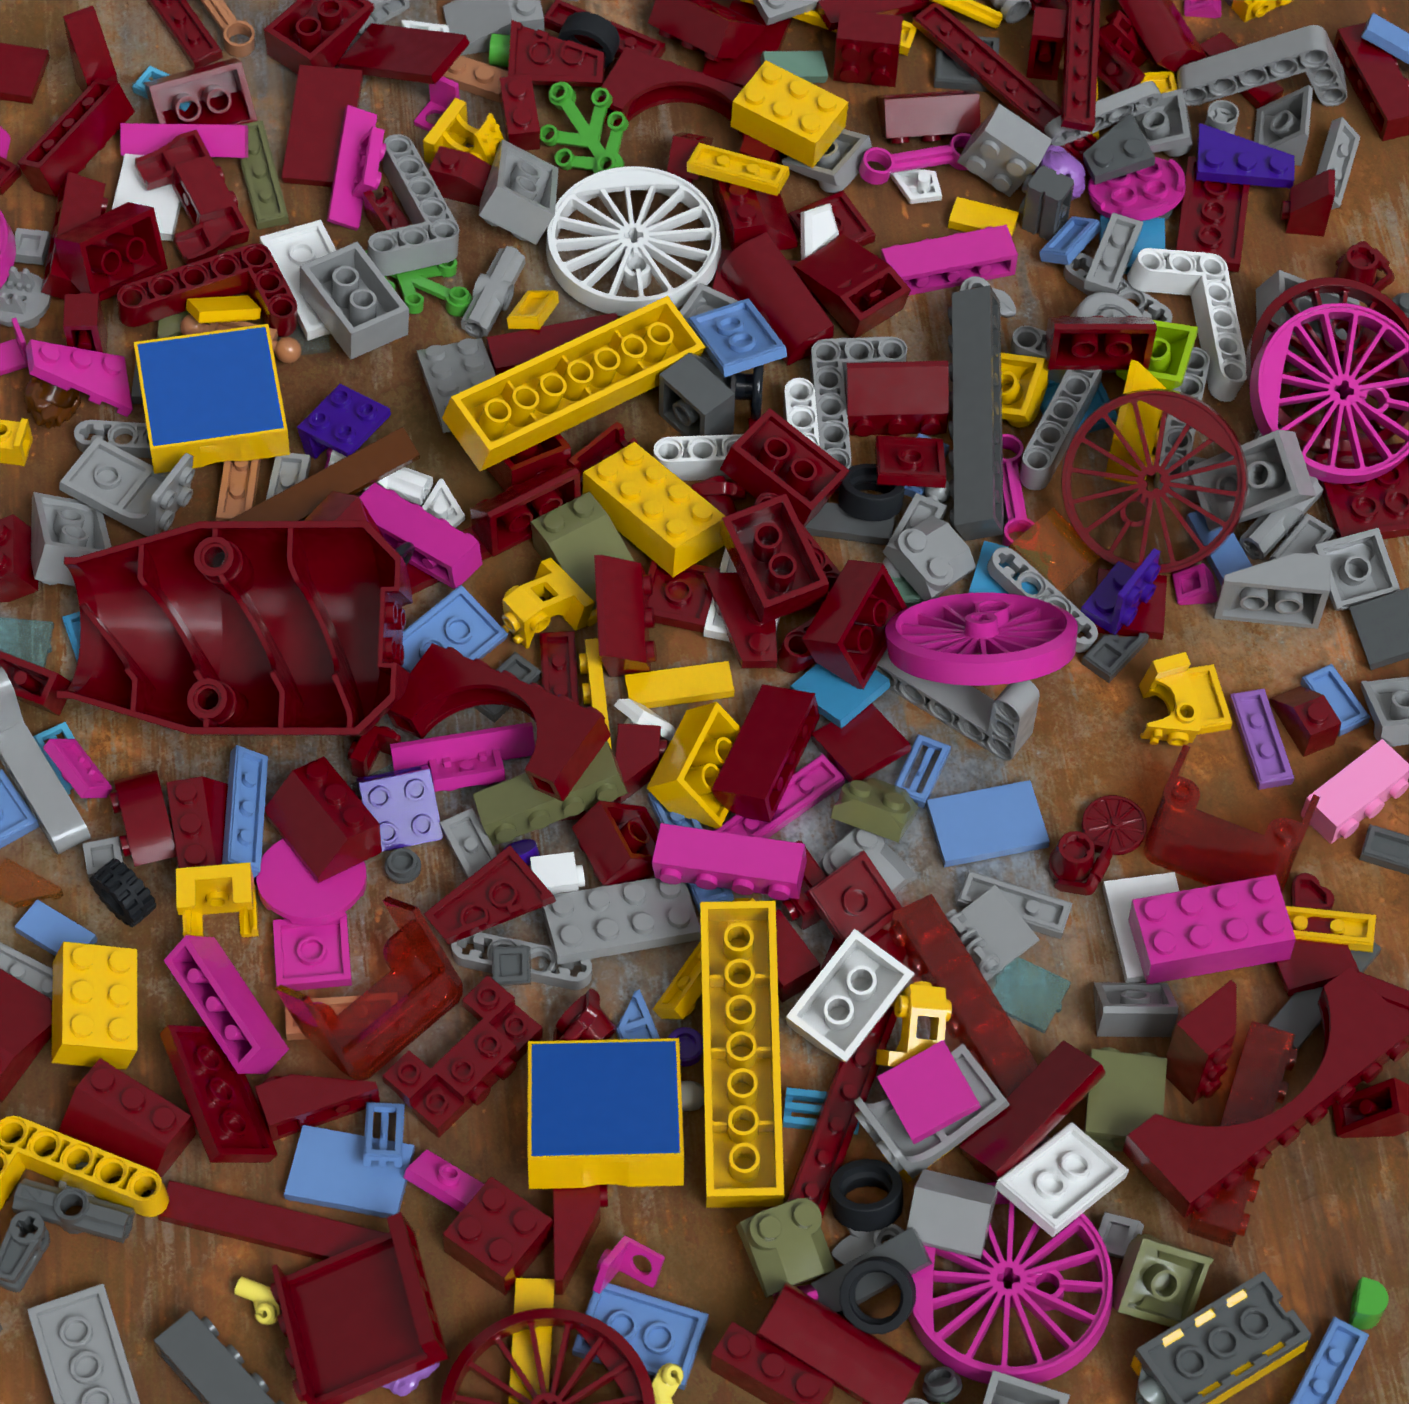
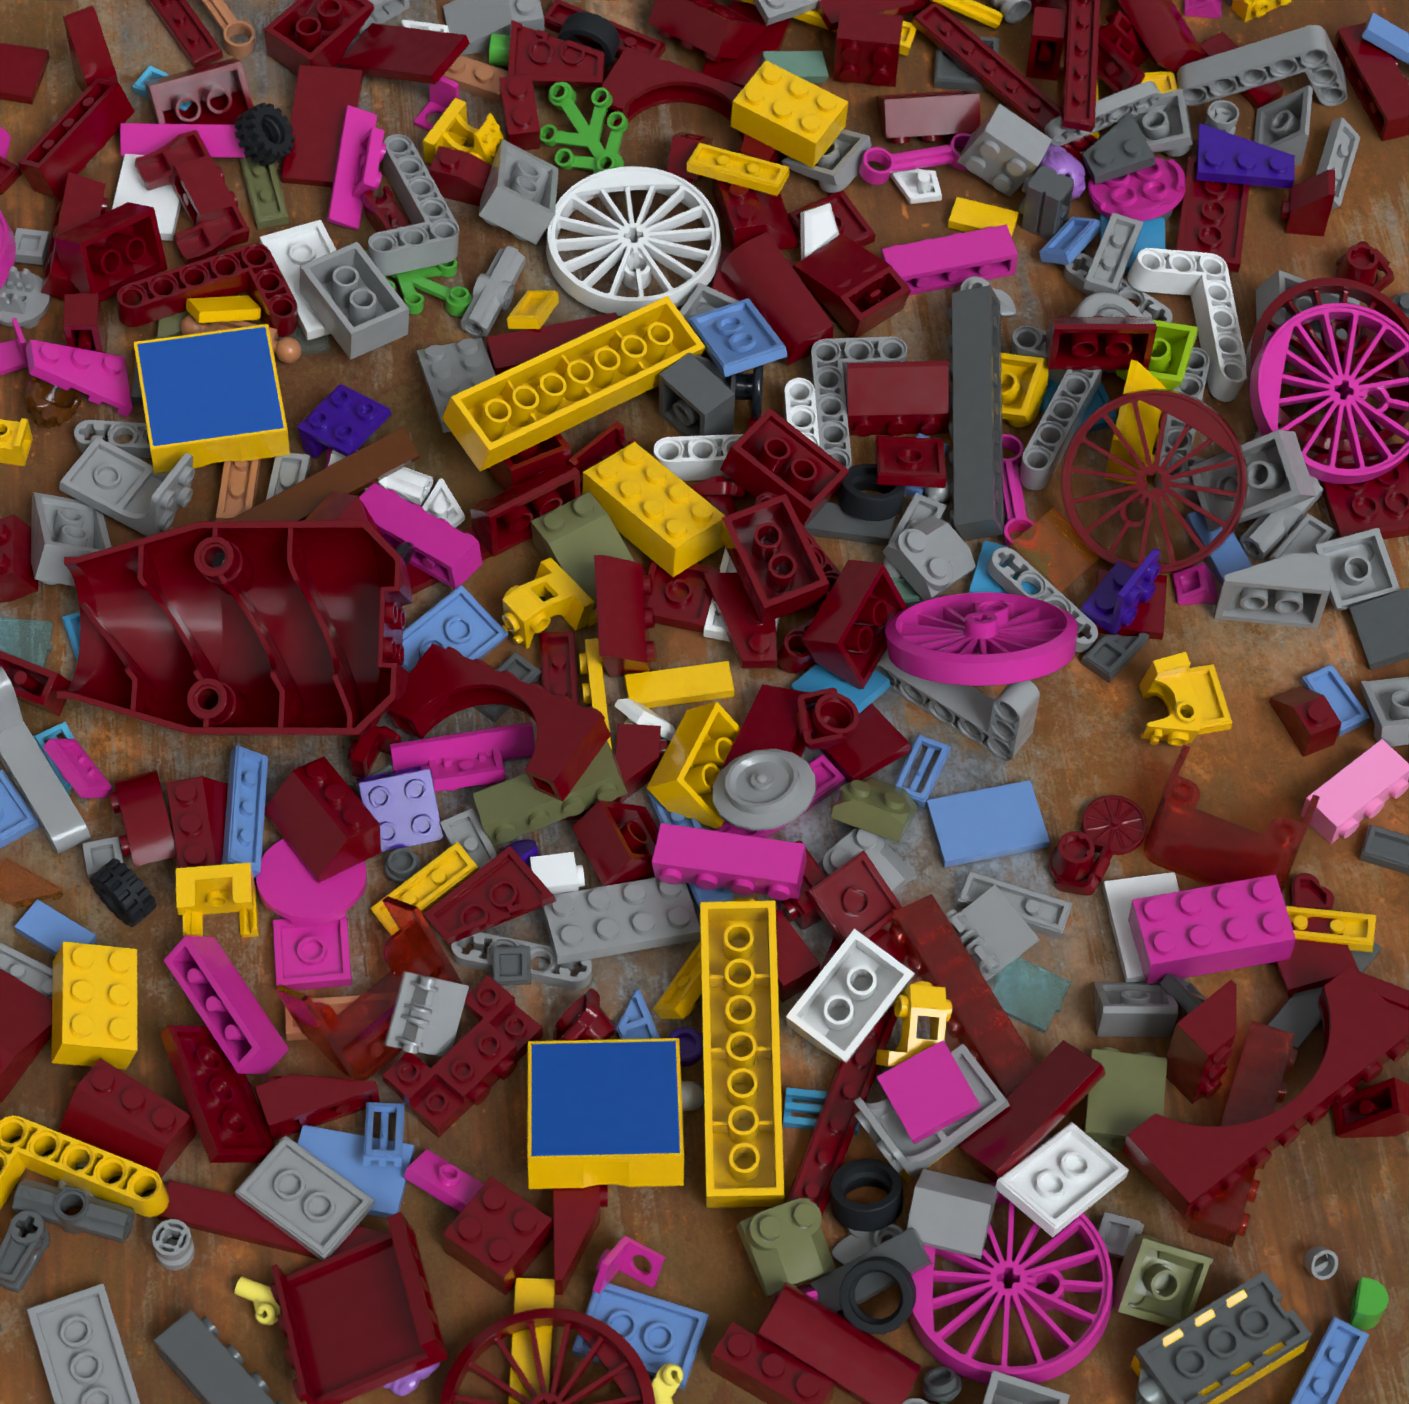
(175, 1253): none -> light grey wheel
(251, 130): none -> black tyre
(305, 1198): none -> light grey tile
(426, 1014): none -> light grey hinge
(429, 884): none -> yellow tile
(764, 789): none -> light grey piece
(831, 718): none -> dark red piece
(1183, 991): none -> dark grey tile
(1261, 739): medium lavender tile -> none
(1319, 1266): none -> light grey hinge

